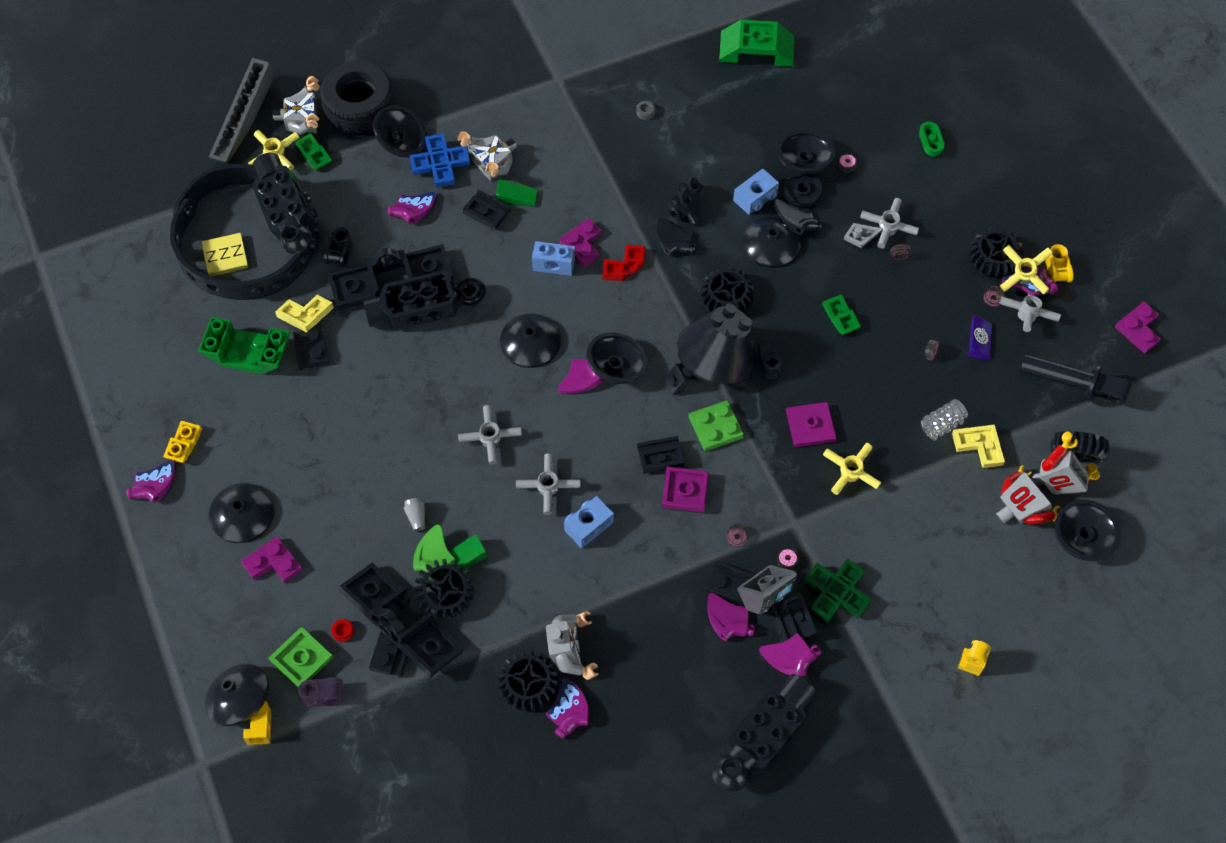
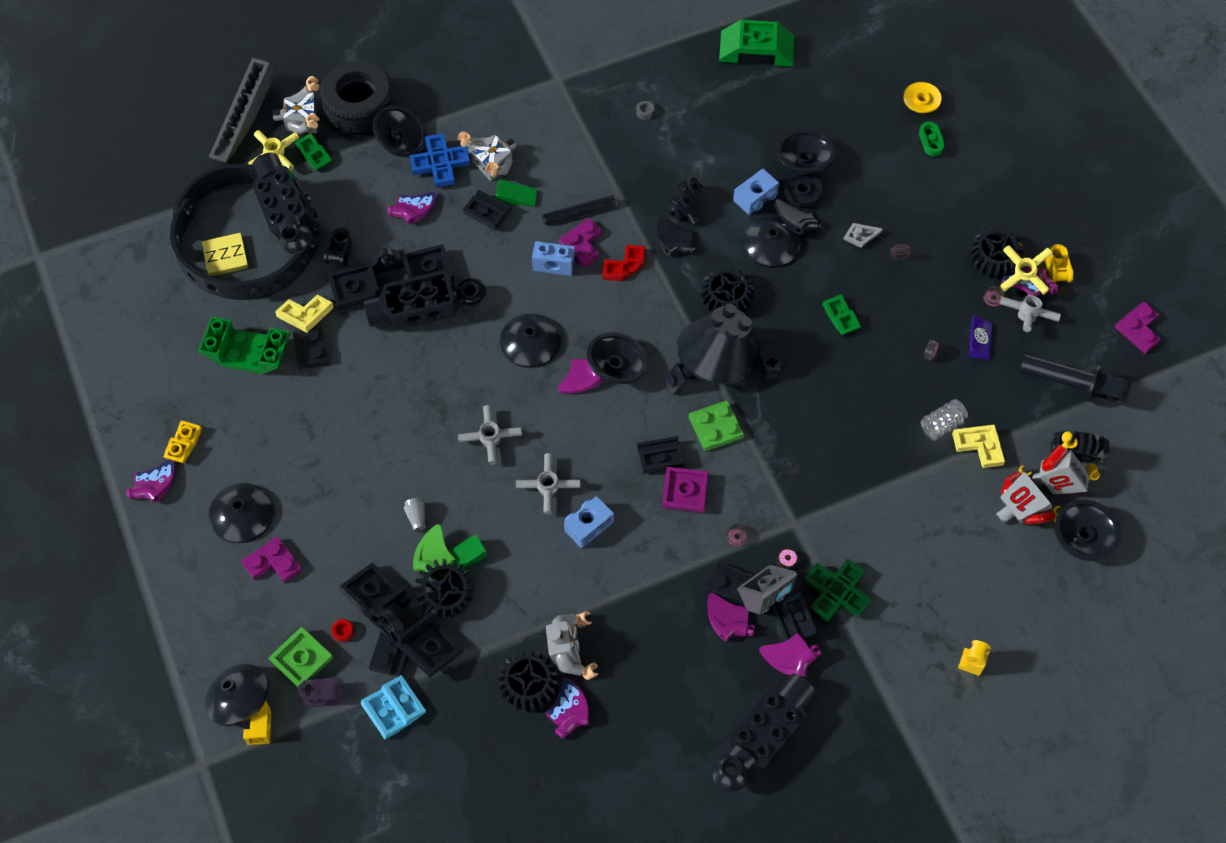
(393, 707): none -> medium azure slope
(579, 210): none -> black axle
(810, 424): magenta plate -> none
(847, 162): tile -> none
(849, 475): light yellow bar -> none
(889, 223): light grey bar -> none
(922, 97): none -> yellow dish

